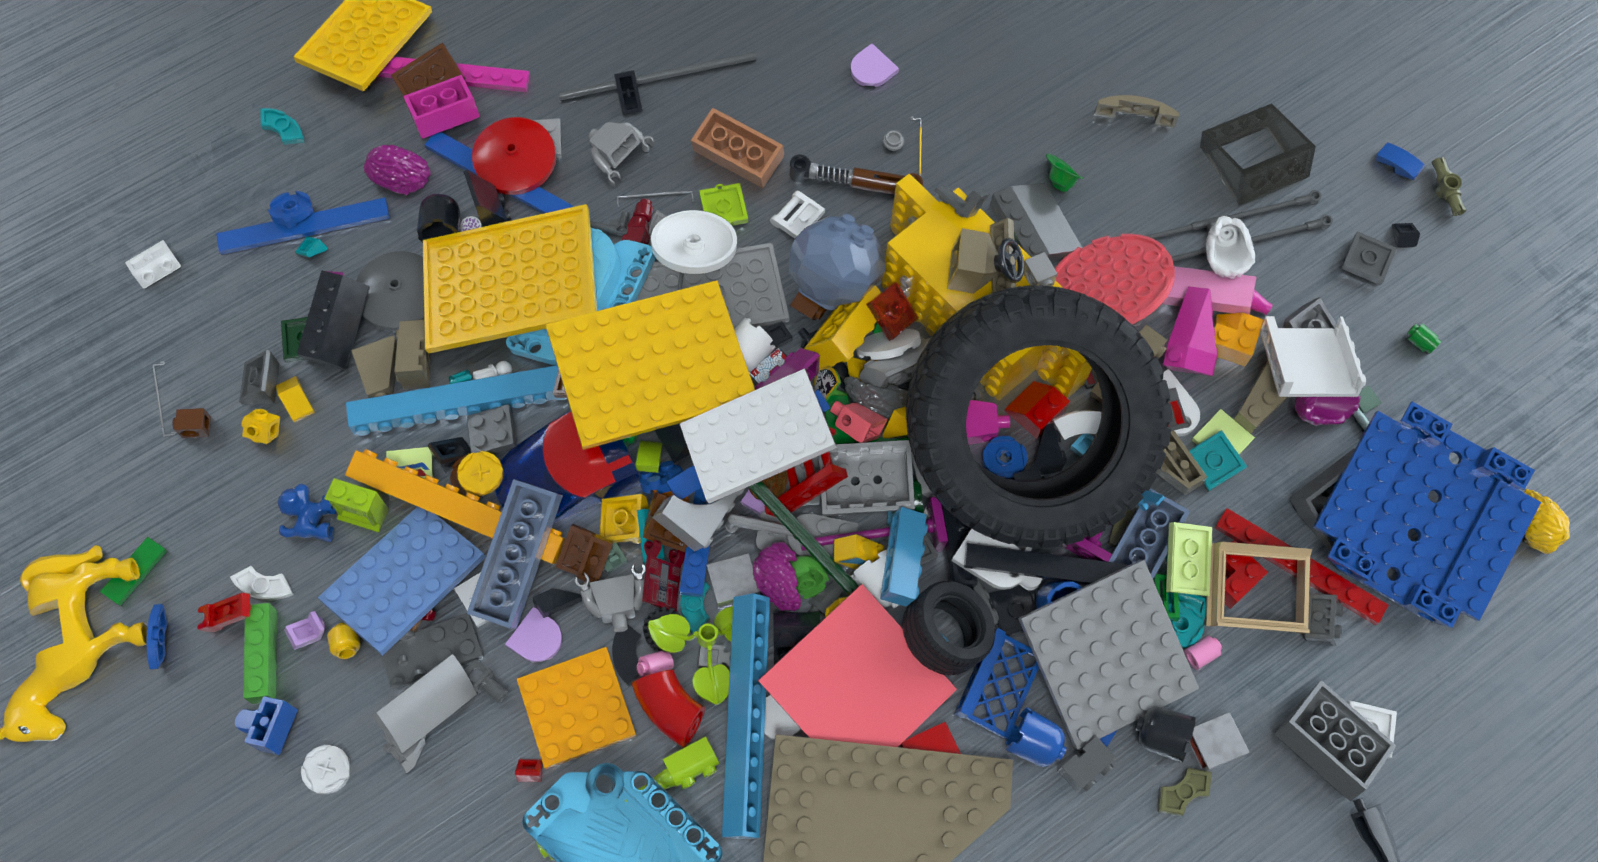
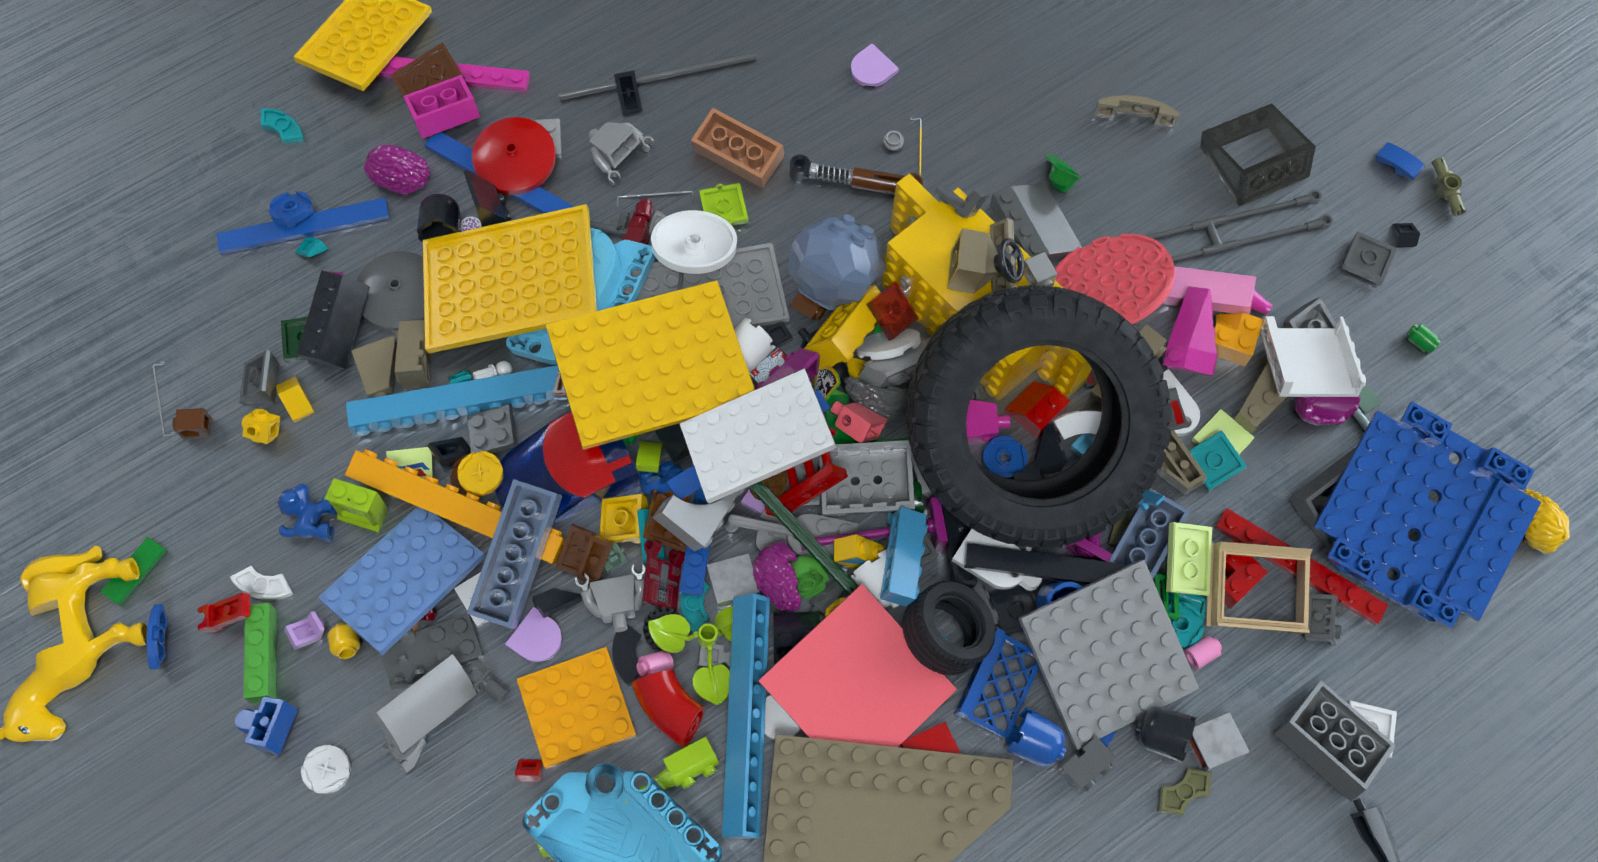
(153, 264): white bracket -> none
(806, 215): white plate -> none
(897, 424): yellow slope -> none
(1229, 251): white hair -> none

